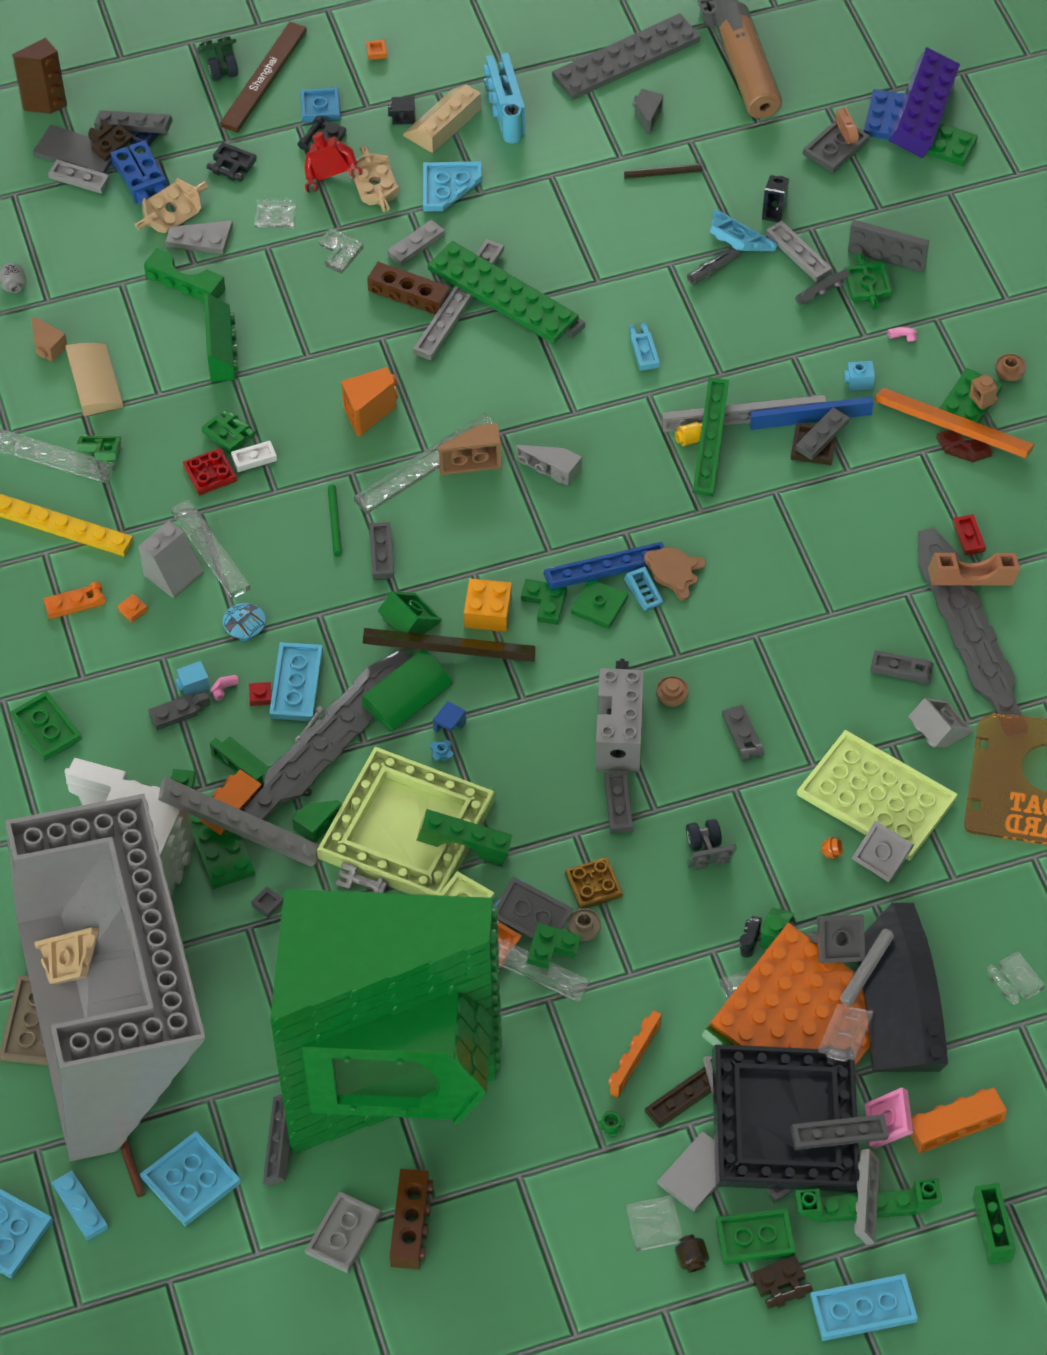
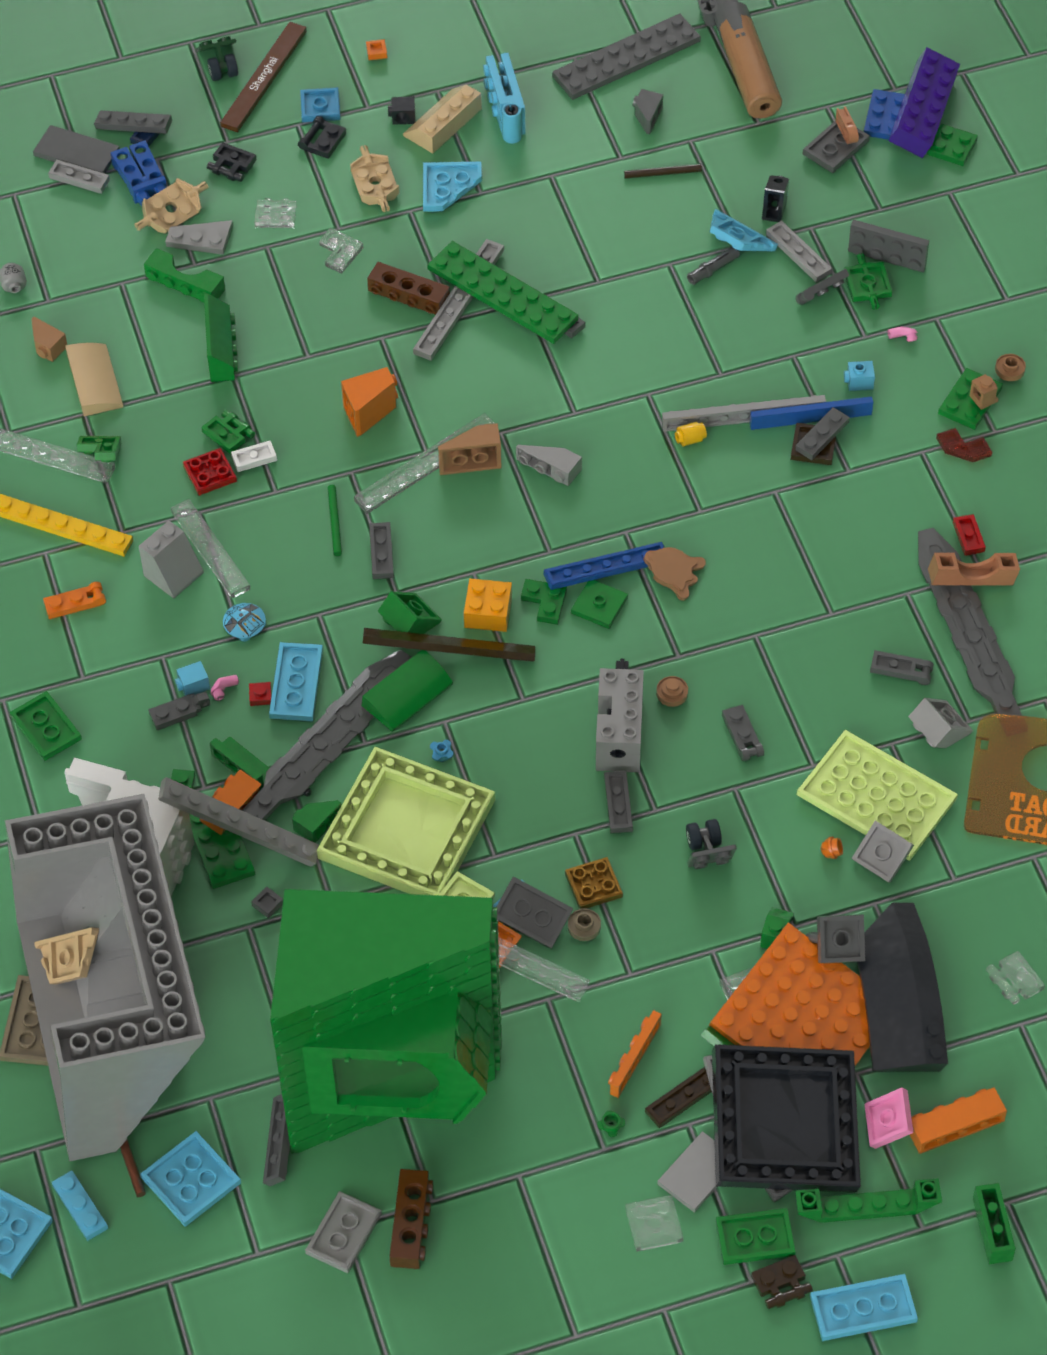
(40, 78): reddish brown slope -> none
(108, 139): dark brown plate -> none
(132, 608): orange plate -> none
(319, 710): light grey hinge -> none
(328, 159): red torso -> none
(351, 876): light grey hinge -> none
(416, 242): light grey plate -> none
(441, 829): green arch -> none
(449, 717): blue panel -> none
(550, 940): green plate -> none
(643, 574): medium azure slope -> none
(644, 348): medium azure hinge -> none
(692, 1253): dark brown head -> none
(710, 436): green plate -> none
(749, 940): black plate -> none
(839, 1132): dark grey plate -> none
(845, 1032): clear piece -> none
(866, 967): light grey axle -> none
(867, 1196): light grey plate -> none
(954, 422): orange tile -> none

